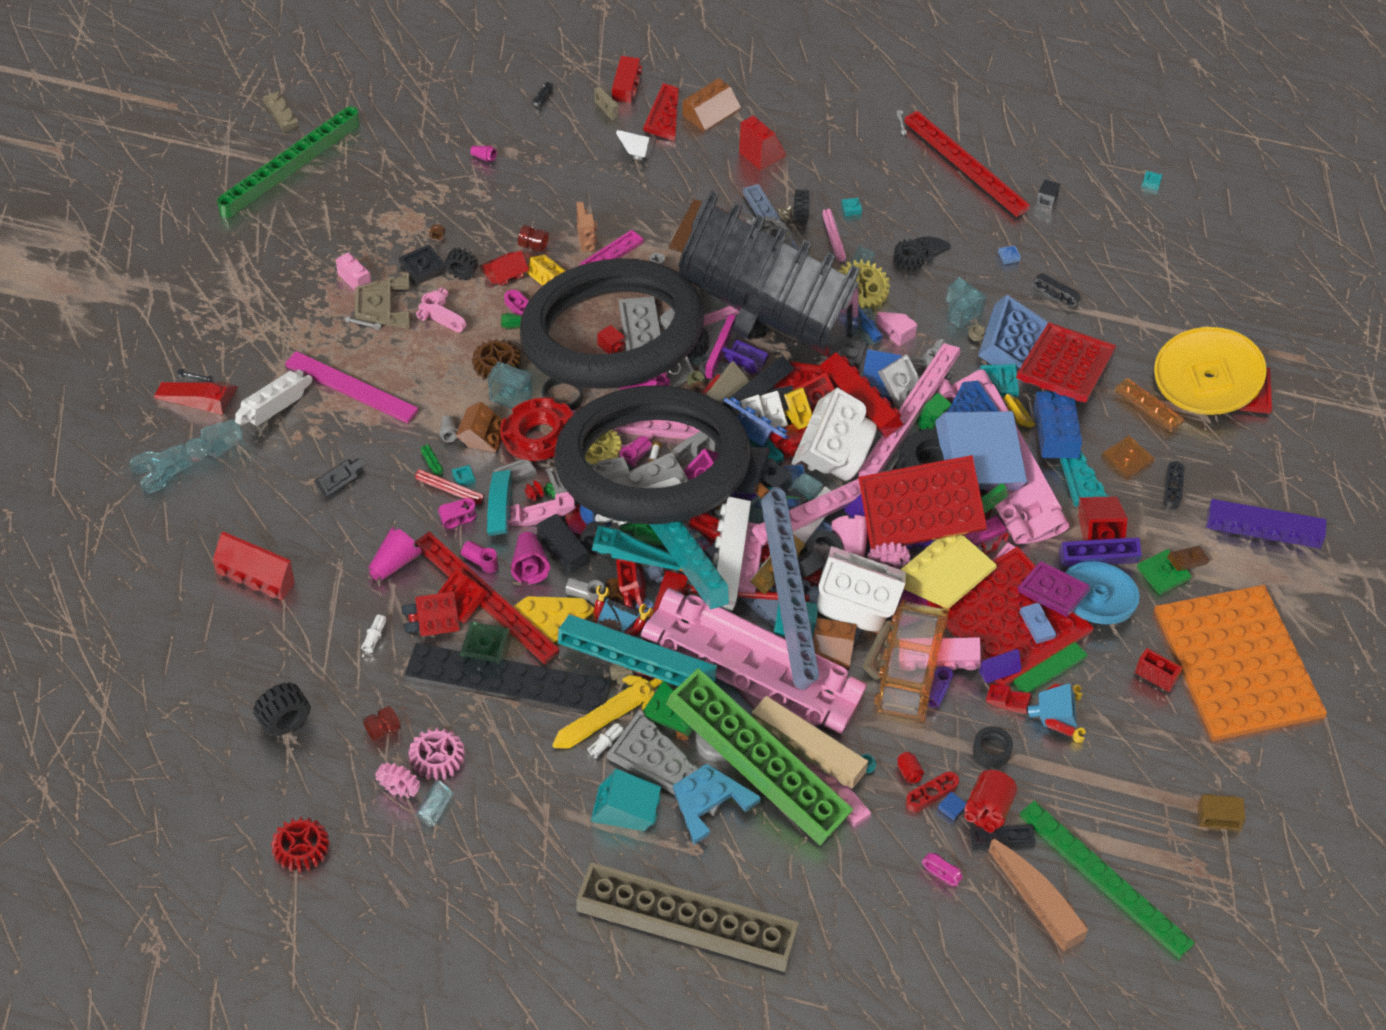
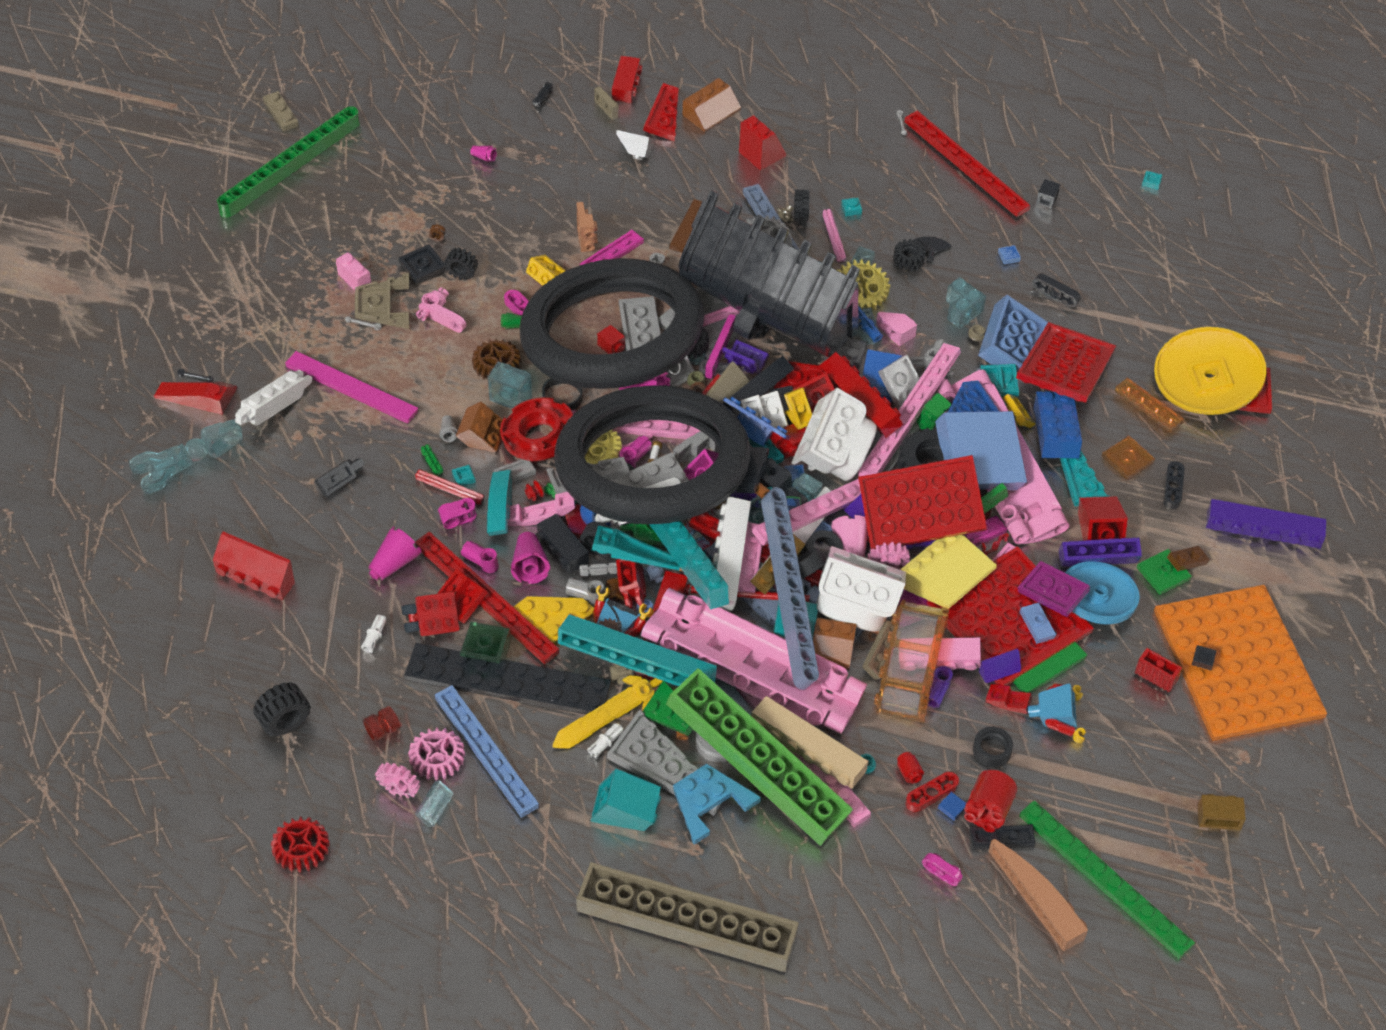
(487, 751): none -> medium blue plate
(505, 267): red slope -> none
(533, 238): clear red wheel -> none
(598, 569): none -> light grey axle
(1204, 657): none -> black plate

